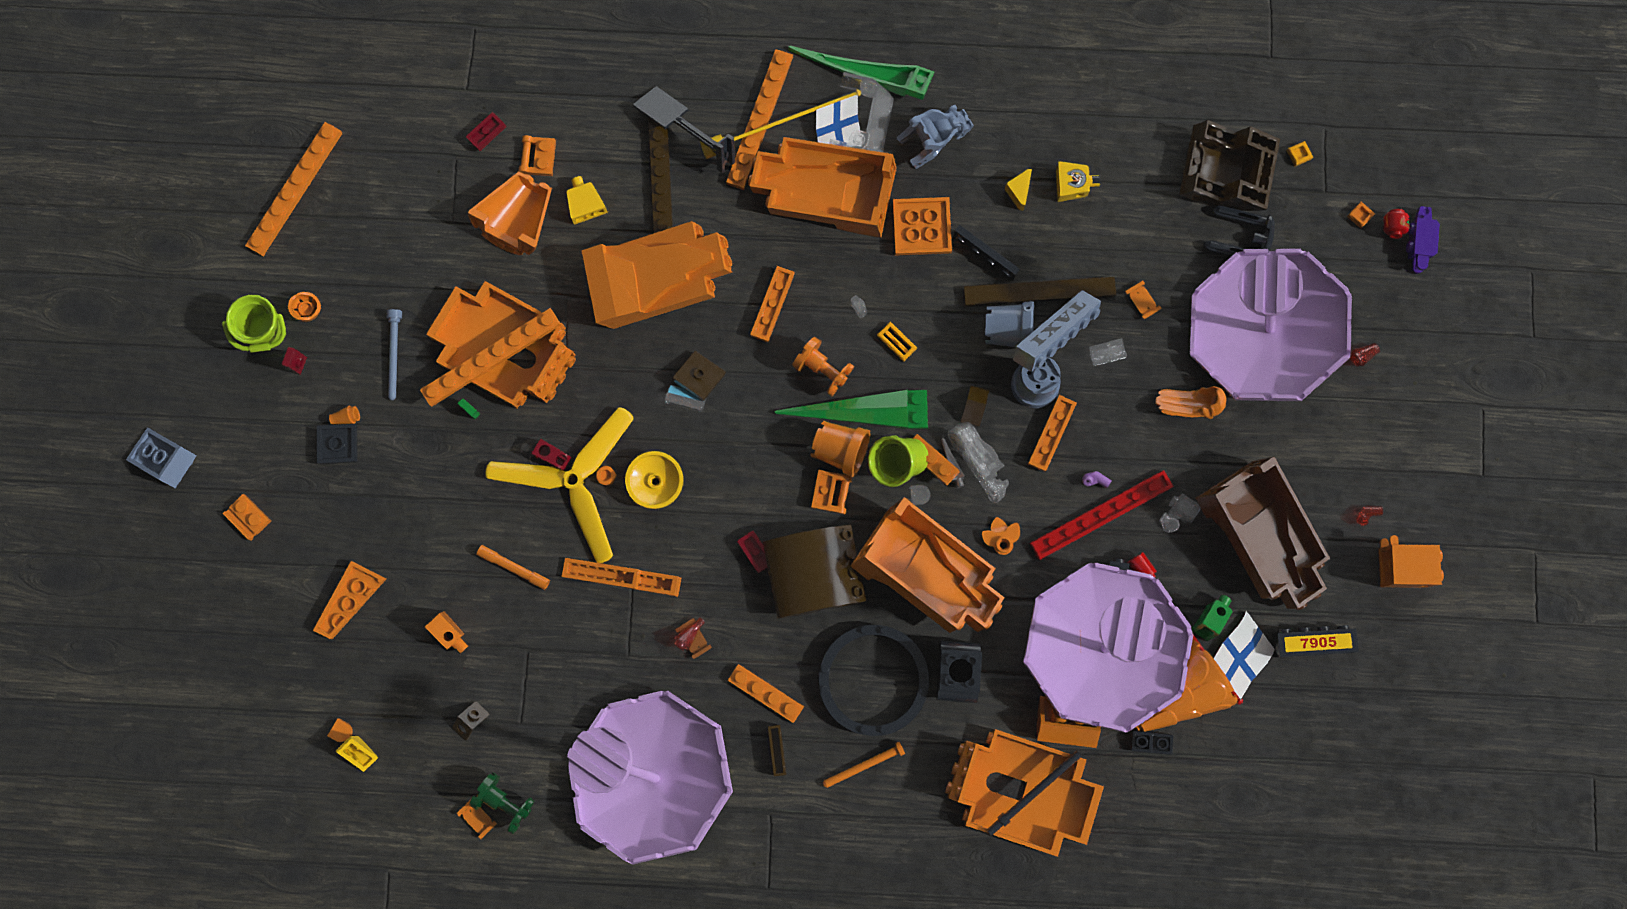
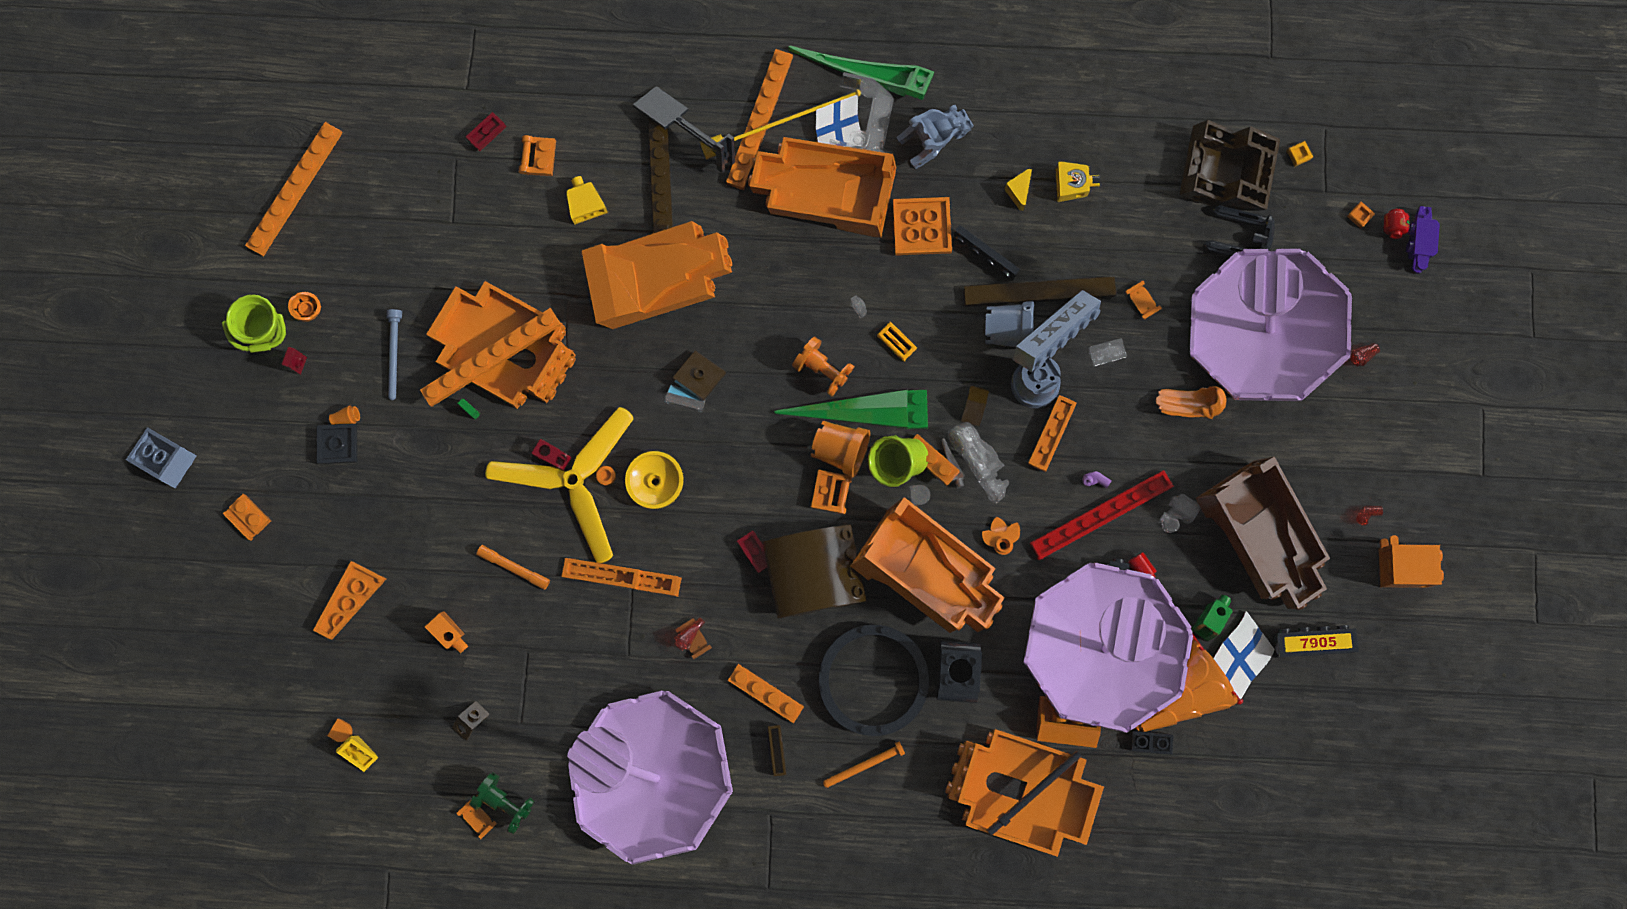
(513, 214): orange cone -> none
(772, 304): orange plate -> none

